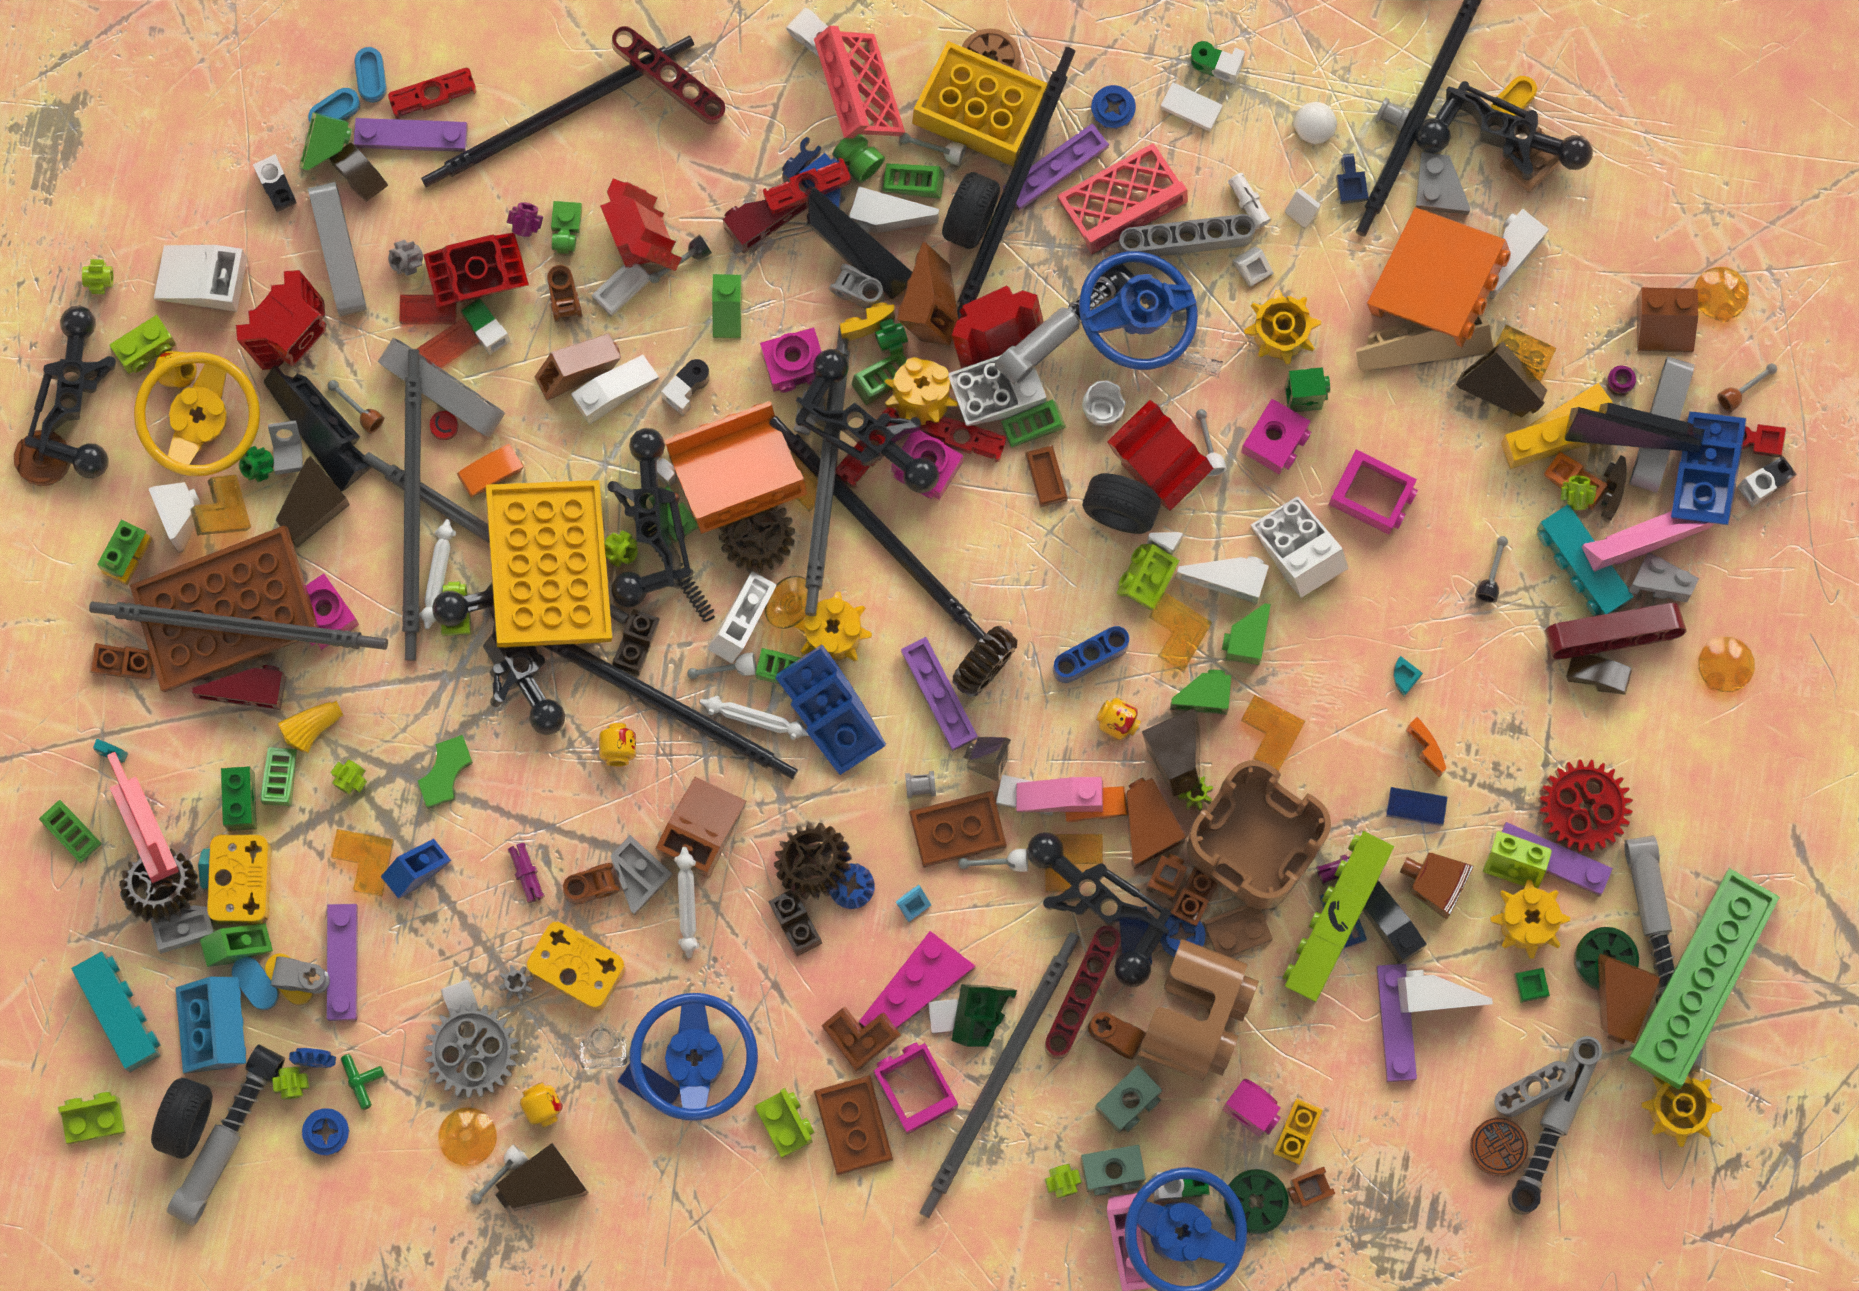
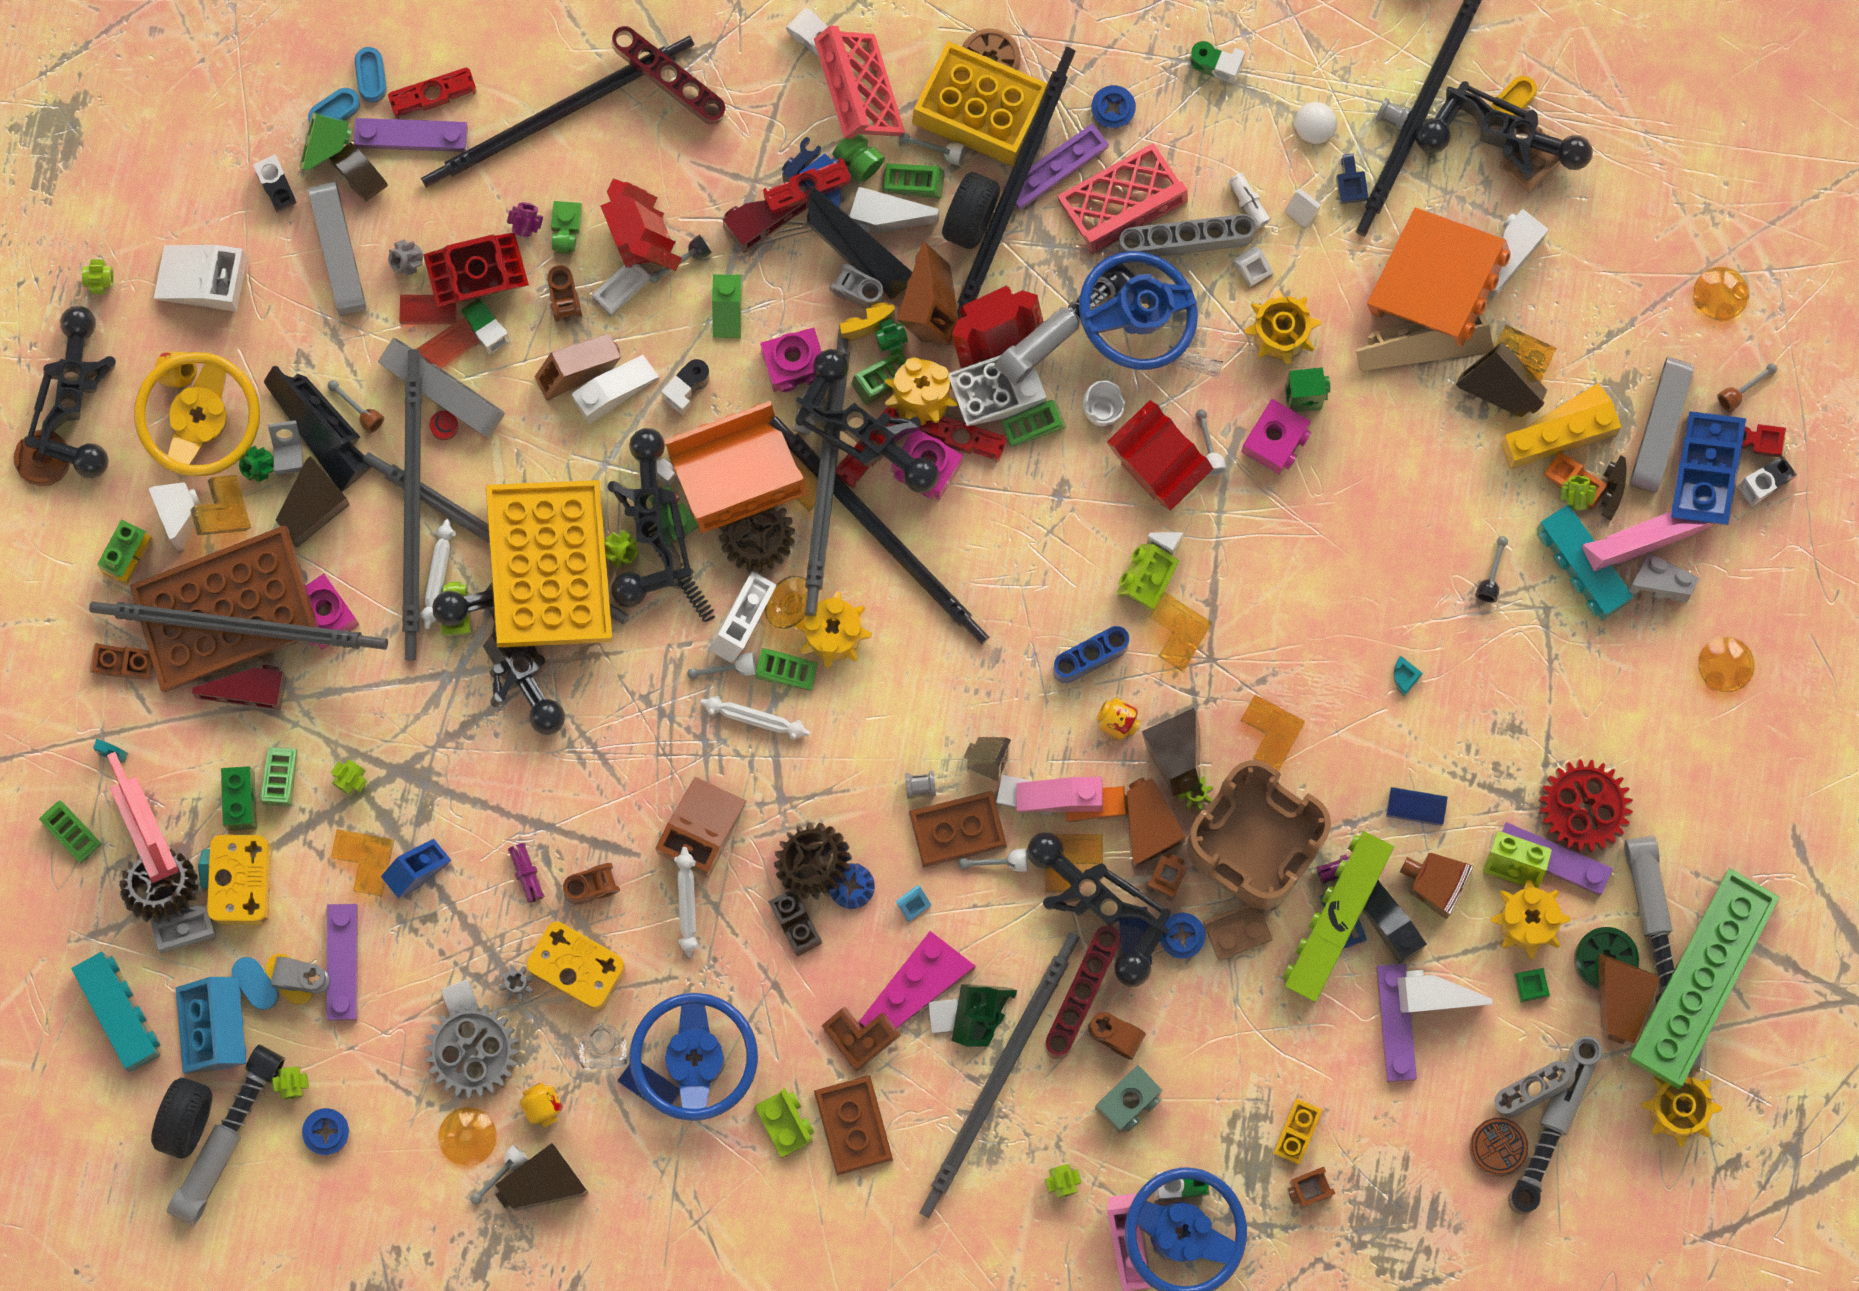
(92, 1118): lime bracket -> none
(143, 345): lime bracket -> none
(235, 943): bright green slope -> none
(284, 323): red slope -> none
(307, 725): yellow piece -> none
(312, 1058): blue gear -> none
(357, 1081): green piece -> none
(451, 759): bright green tile -> none
(490, 470): orange slope -> none
(617, 745): yellow head -> none
(636, 642): dark brown slope -> none
(638, 873): light grey wing -> none
(672, 707): black axle -> none
(831, 710): blue slope -> none
(929, 1114): dark pink window -> none
(939, 694): medium lavender plate -> none
(984, 661): dark brown gear -> none
(1046, 476): dark orange tile -> none
(1121, 503): black tyre -> none
(1127, 1158): sand green brick -> none
(1191, 106): white tile -> none
(1194, 897): dark orange slope -> none
(1205, 694): bright green slope -> none
(1211, 982): medium nougat piece -> none
(1233, 577): white slope -> none
(1247, 637): bright green slope -> none
(1253, 1108): dark pink brick -> none
(1274, 1205): dark green wheel -> none
(1300, 546): white slope -> none
(1362, 513): dark pink window -> none
(1432, 755): orange slope -> none
(1440, 186): light grey wing -> none
(1599, 671): dark brown slope -> none
(1615, 631): dark red beam -> none
(1625, 372): magenta plate -> none
(1631, 428): black wedge -> none
(1667, 319): dark orange slope -> none

